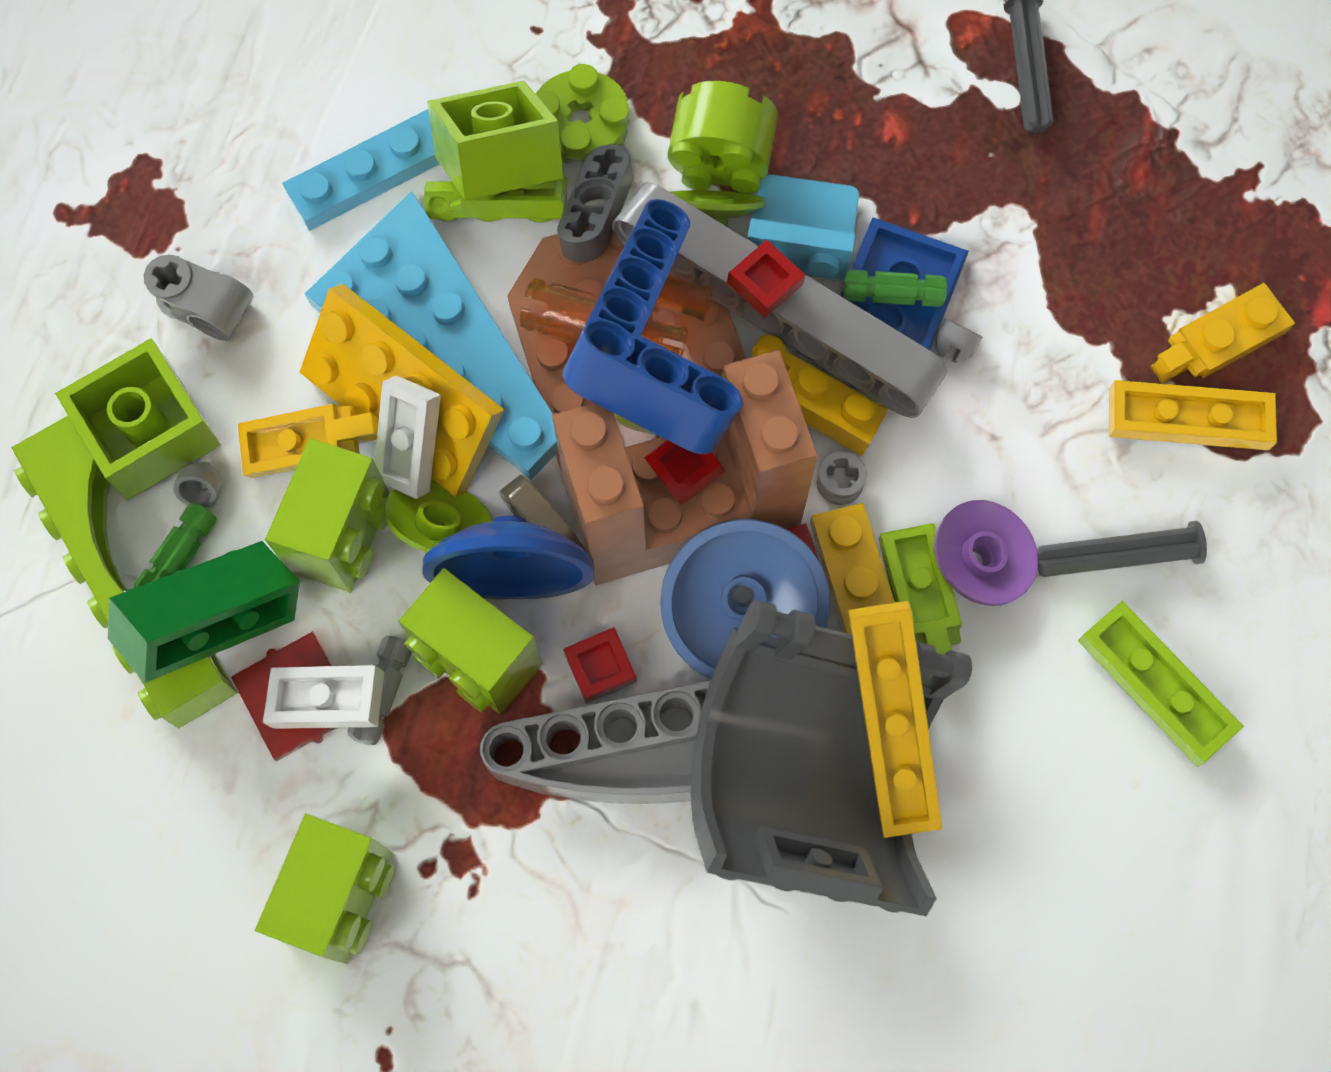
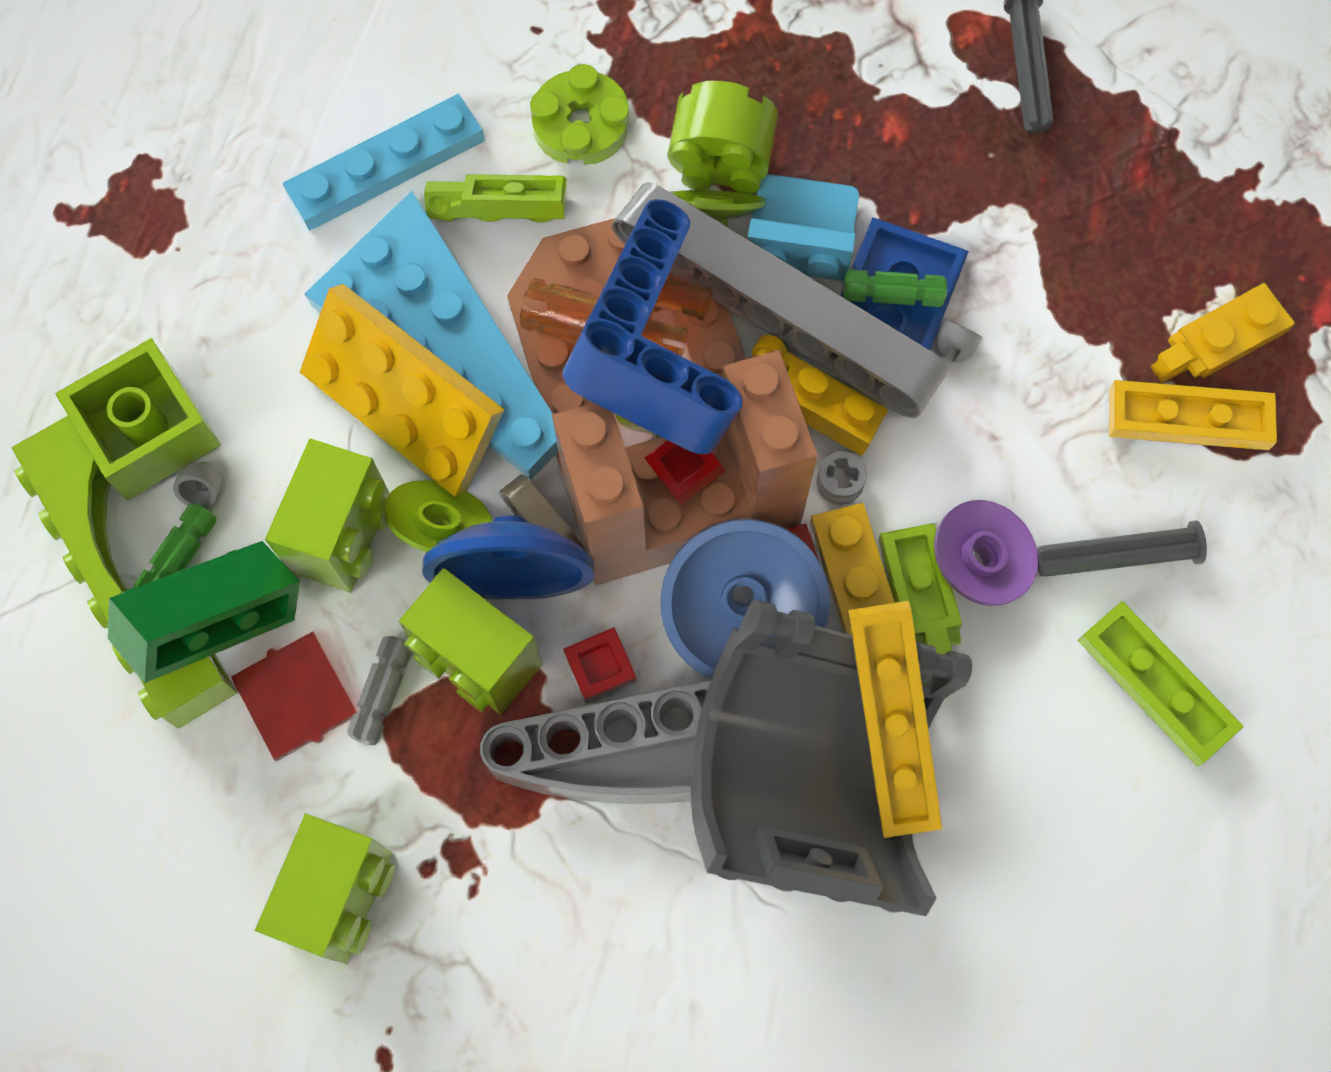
(197, 295): light grey piece -> none
(278, 441): yellow hinge -> none
(324, 697): white plate -> none
(407, 436): white plate -> none
(496, 140): lime brick -> none
(575, 241): dark grey beam -> none
(765, 278): red plate -> none

